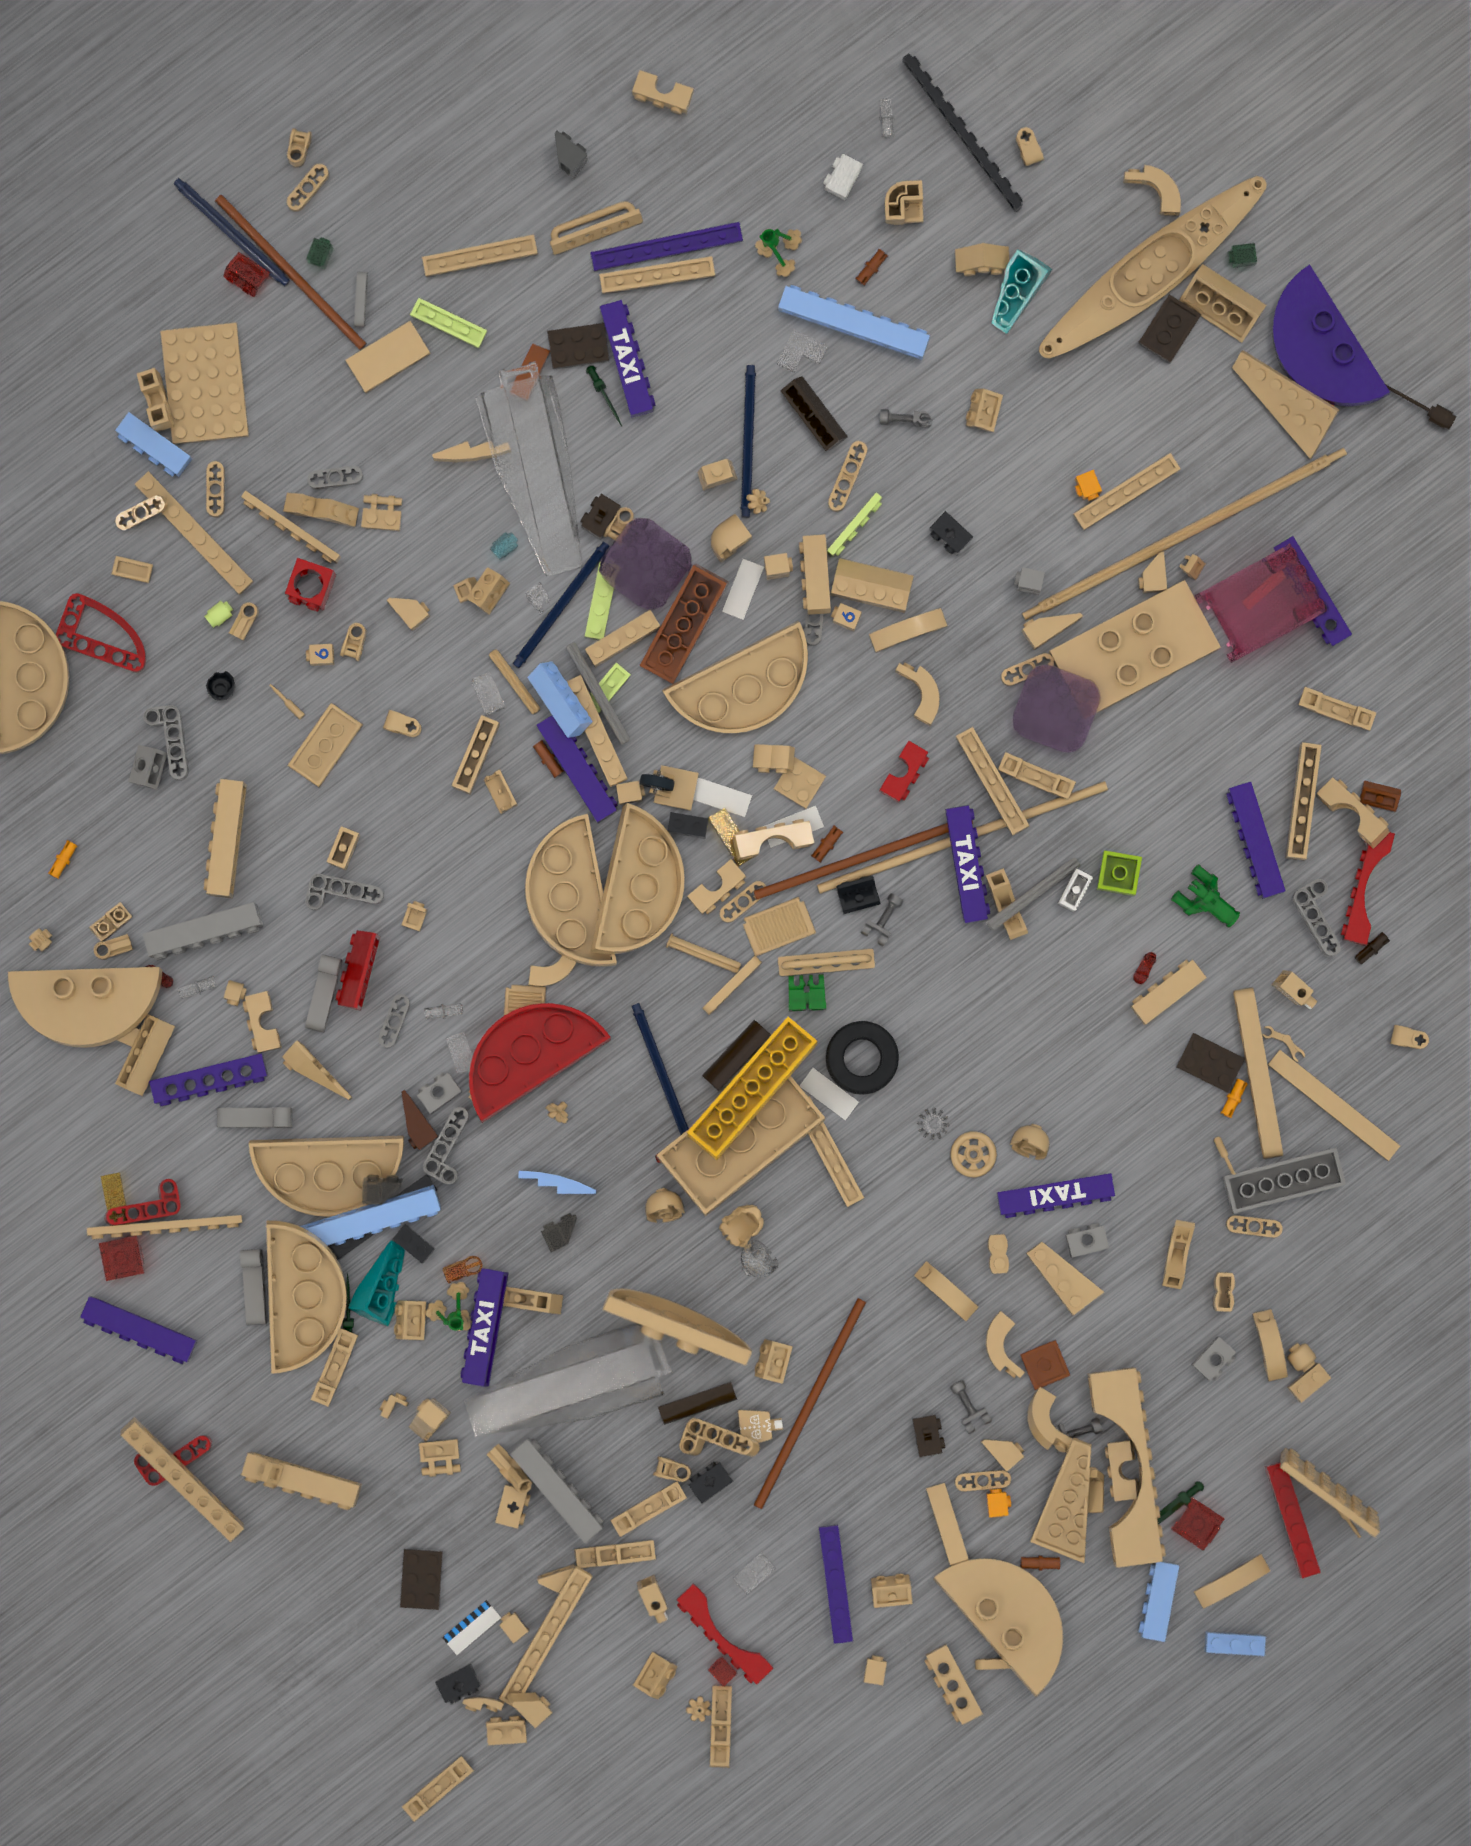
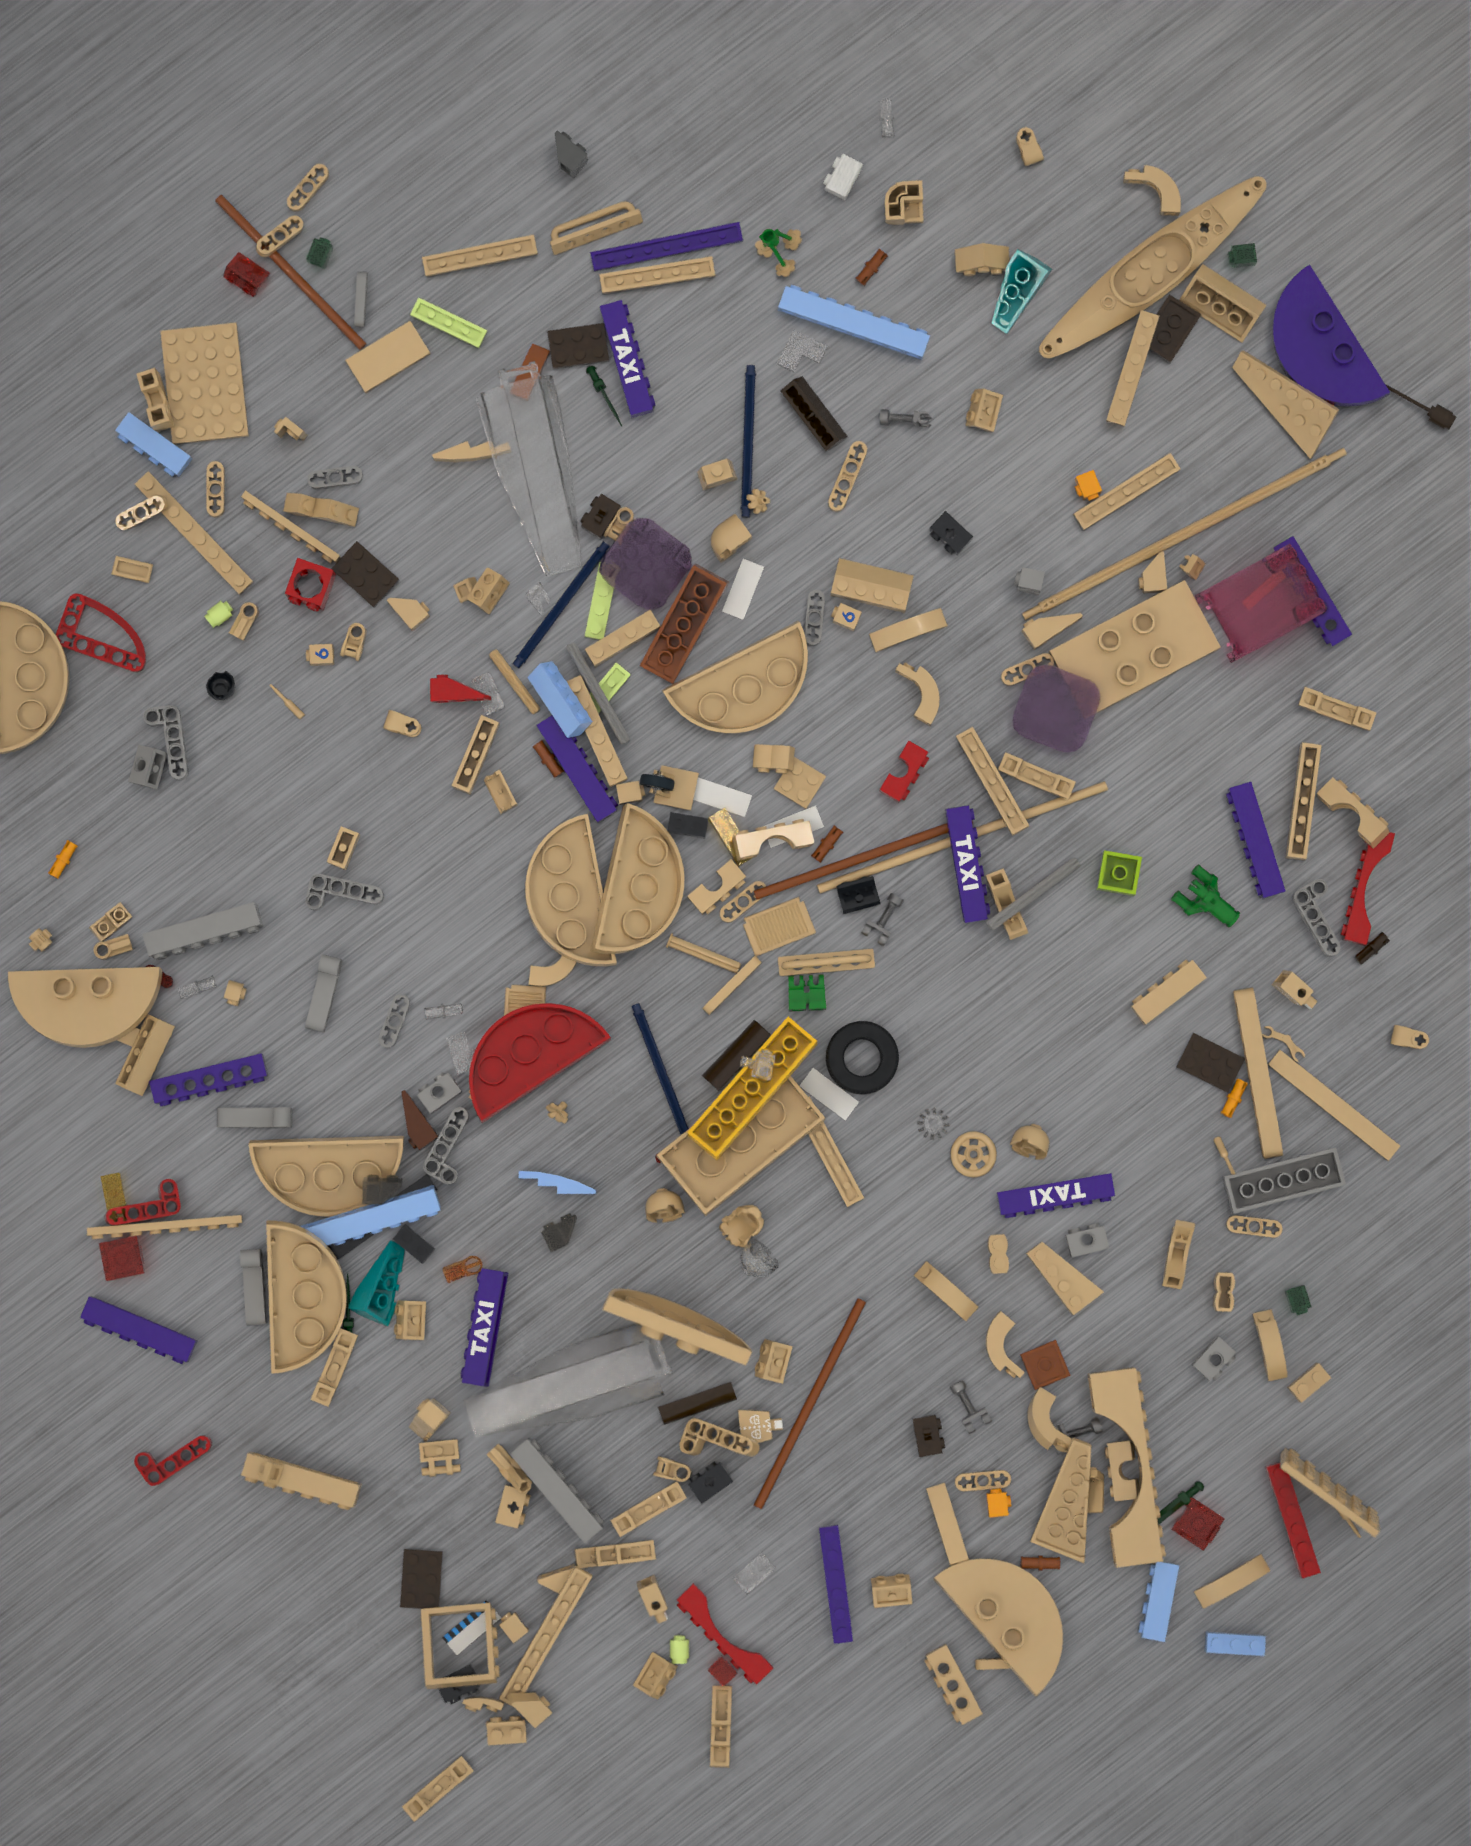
(182, 1479): tan brick -> none
(226, 838): tan brick -> none
(231, 232): dark blue piece -> none
(256, 1006): tan arch -> none
(280, 228): none -> tan beam
(285, 425): none -> tan bracket
(298, 143): tan piece -> none
(305, 1063): tan wedge -> none
(325, 745): tan tile -> none
(359, 969): red slope -> none
(365, 574): none -> dark brown plate
(381, 519): tan plate -> none
(387, 1406): tan bracket -> none
(414, 916): tan bracket -> none
(450, 690): none -> red slope
(456, 1320): tan plant -> none
(491, 1634): none -> tan window
(504, 545): clear light blue brick -> none
(533, 1300): tan slope -> none
(677, 99): tan arch -> none
(679, 1649): none -> yellowish green brick
(699, 1704): tan plant -> none
(762, 1064): none -> clear brick
(778, 566): tan brick -> none
(816, 574): tan brick -> none
(850, 531): yellowish green plate -> none
(875, 1670): tan brick -> none
(966, 137): black plate -> none
(1004, 1452): tan slope -> none
(1075, 890): white brick -> none
(1132, 368): none -> tan brick
(1142, 972): clear red piece -> none
(1298, 1299): none -> clear green brick
(1301, 1357): tan head -> none
(1380, 796): dark orange slope -> none

